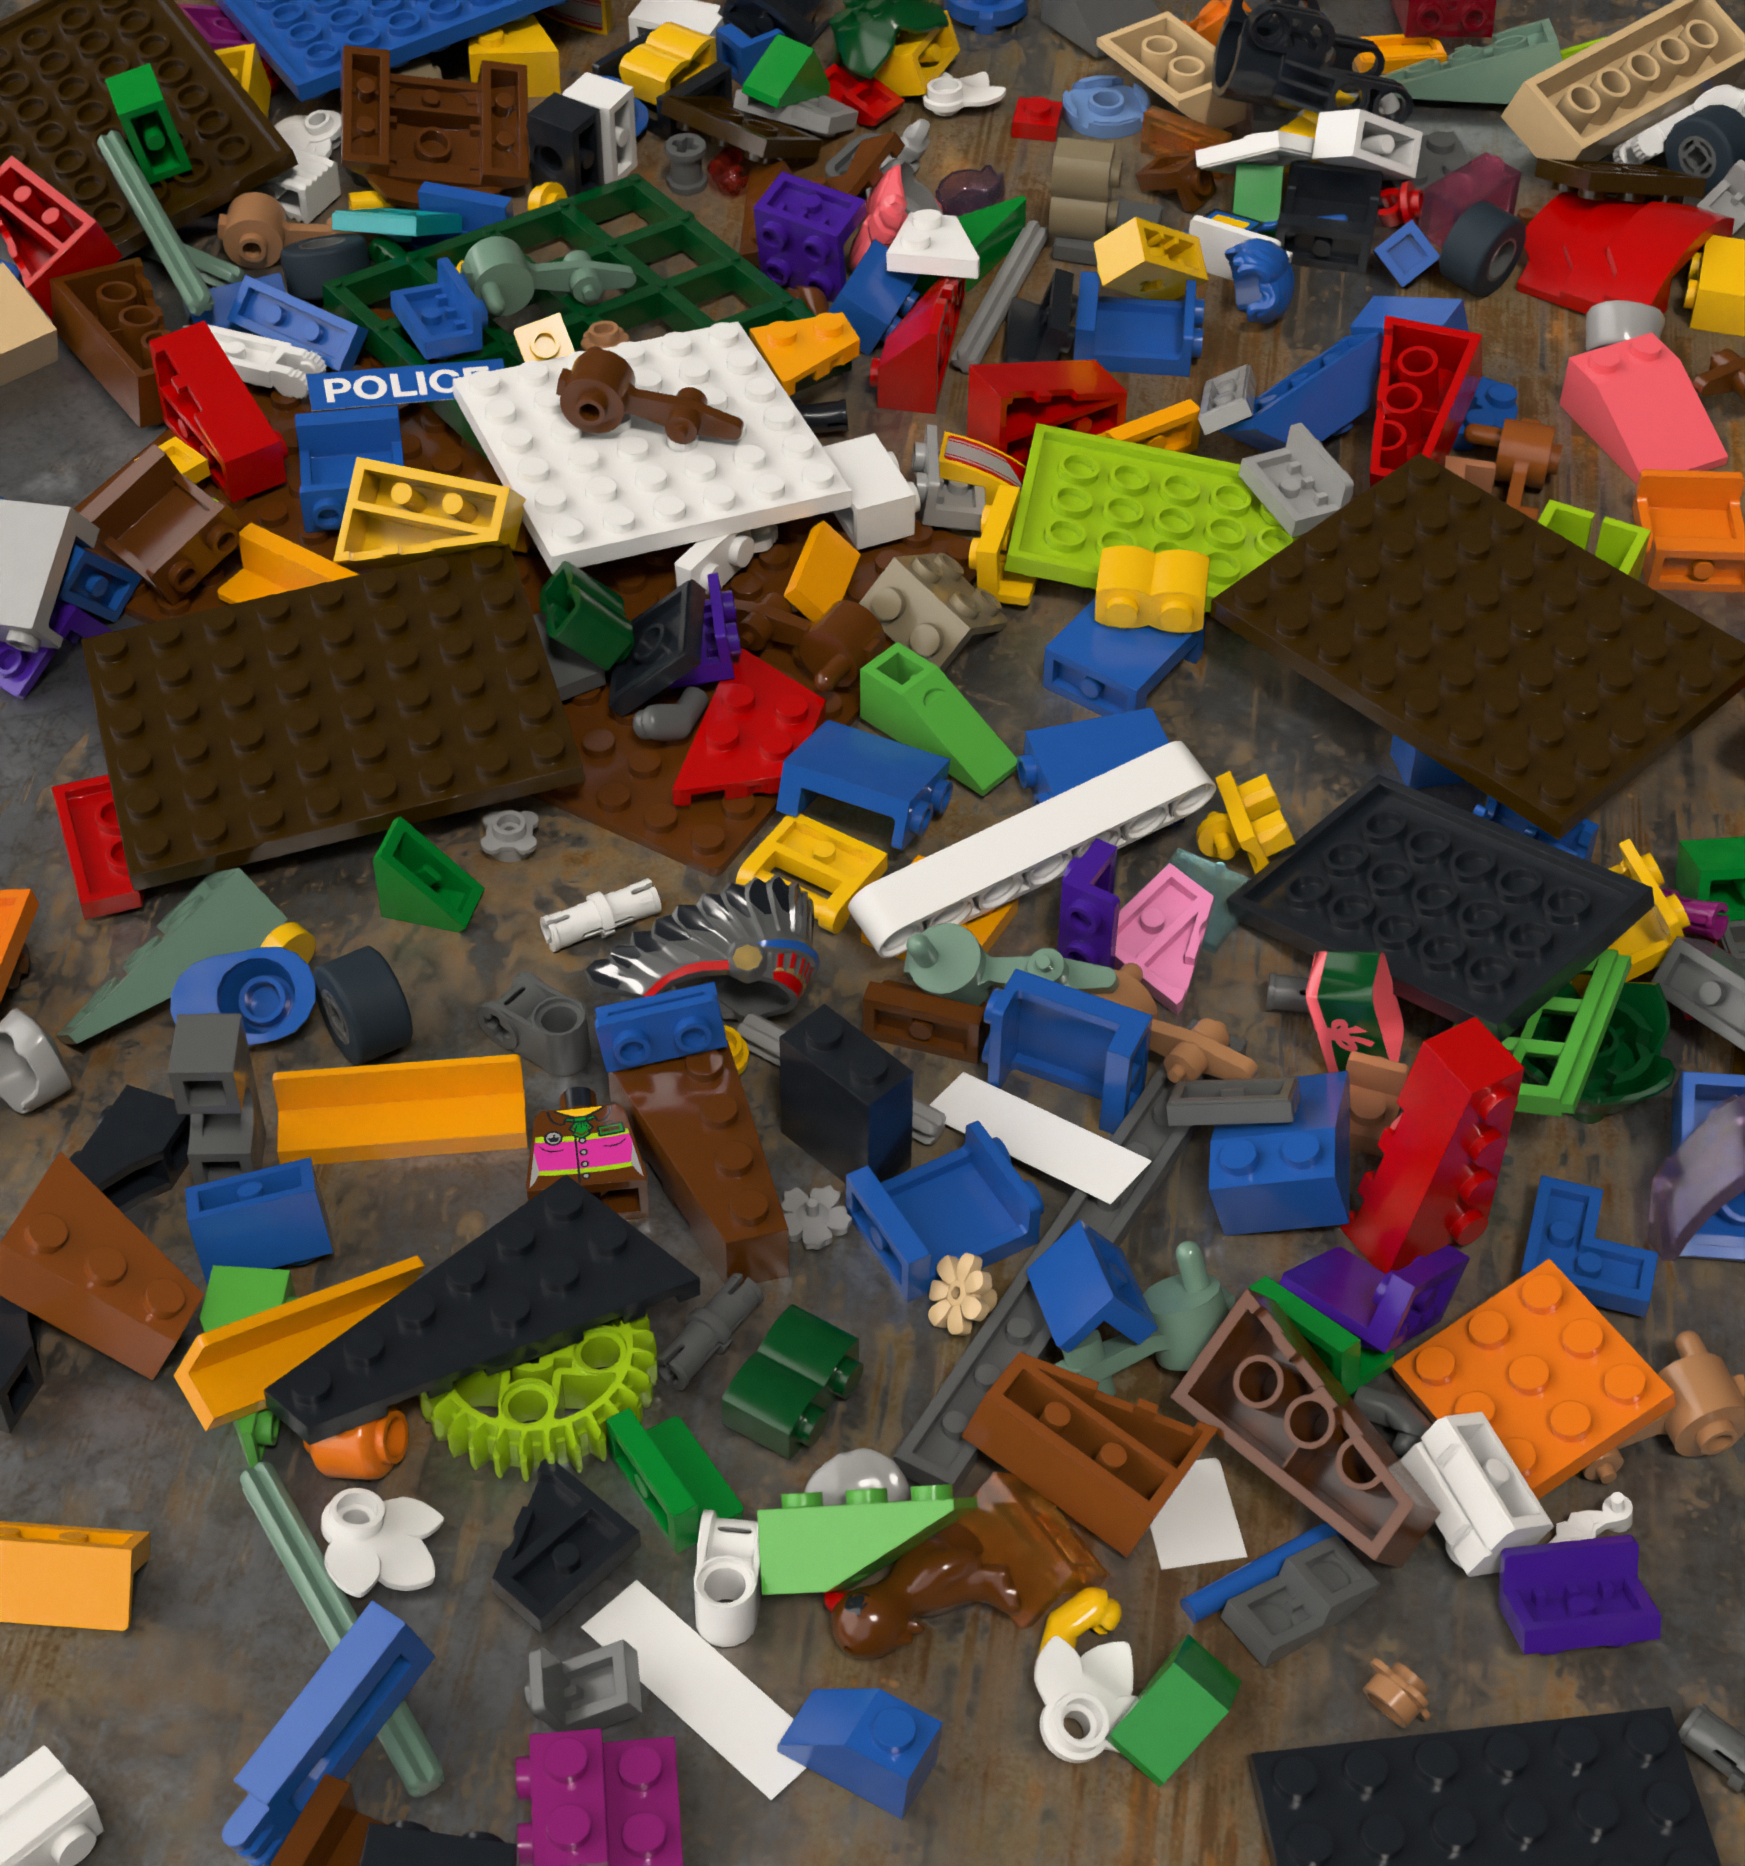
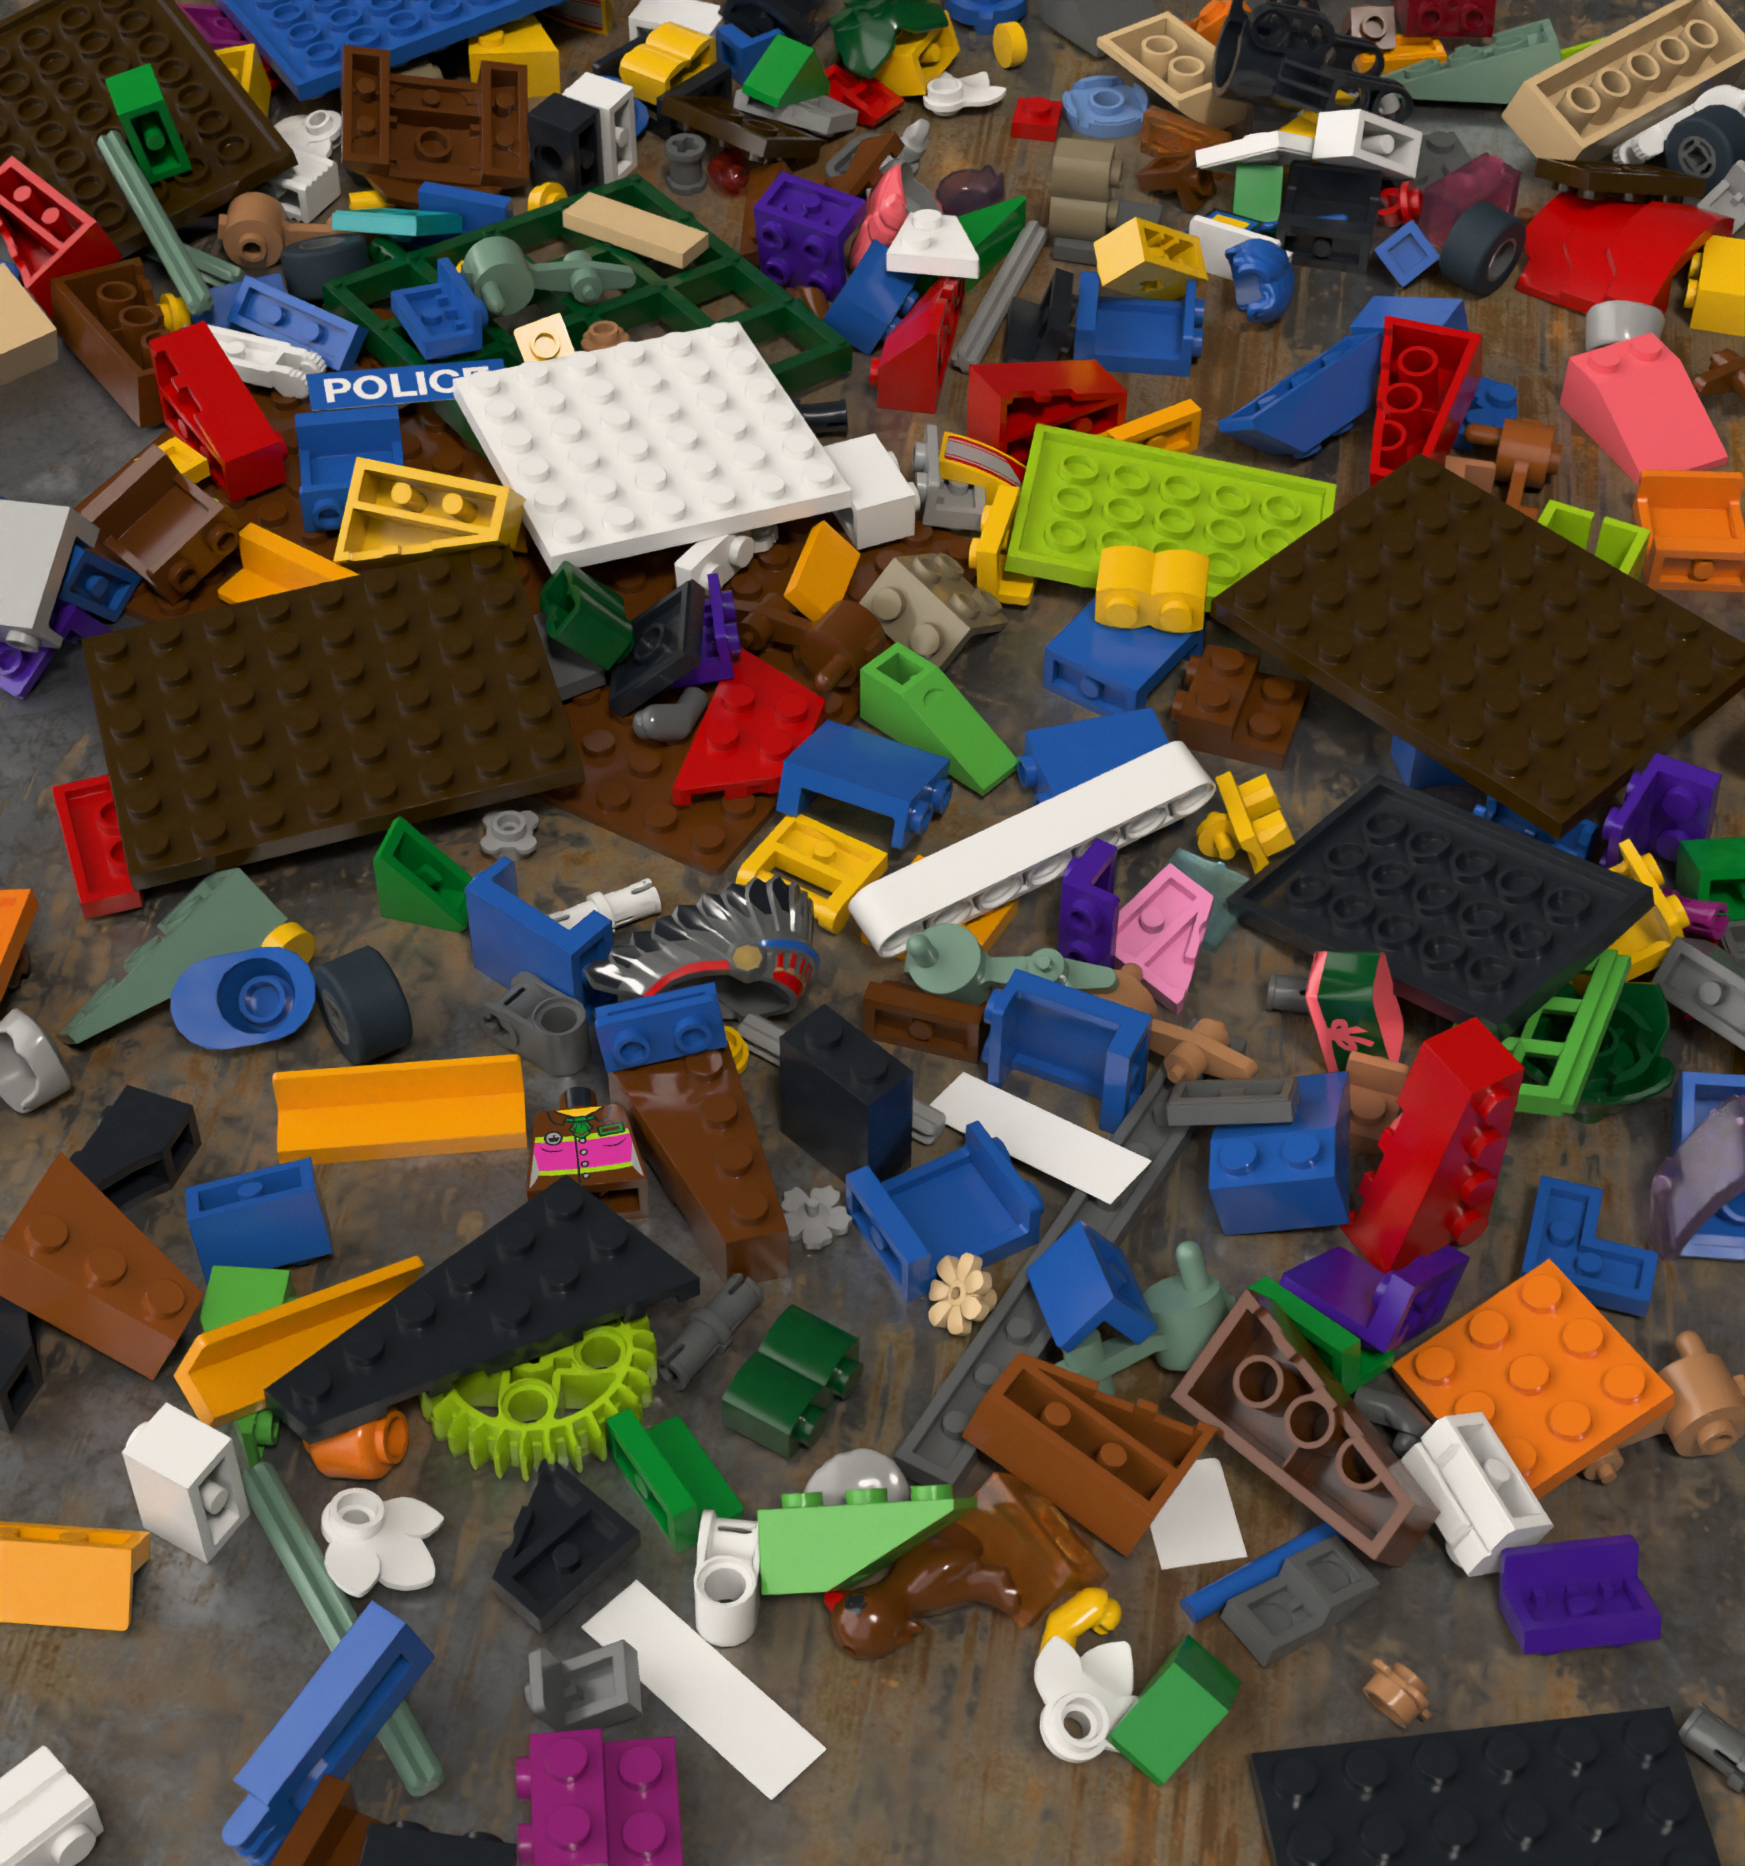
(175, 312): none -> yellow plate
(186, 1482): none -> white brick
(217, 1086): dark grey arch -> none
(517, 937): none -> blue panel
(603, 391): reddish brown piece -> none
(635, 230): none -> tan tile
(806, 347): light orange wing -> none
(865, 1744): blue slope -> none
(1010, 44): none -> yellow tile
(1227, 399): light grey tile -> none
(1238, 709): none -> reddish brown plate
(1298, 482): light grey bracket -> none
(1372, 23): none -> bracket
(1587, 1524): white piece -> none
(1661, 808): none -> dark purple bracket

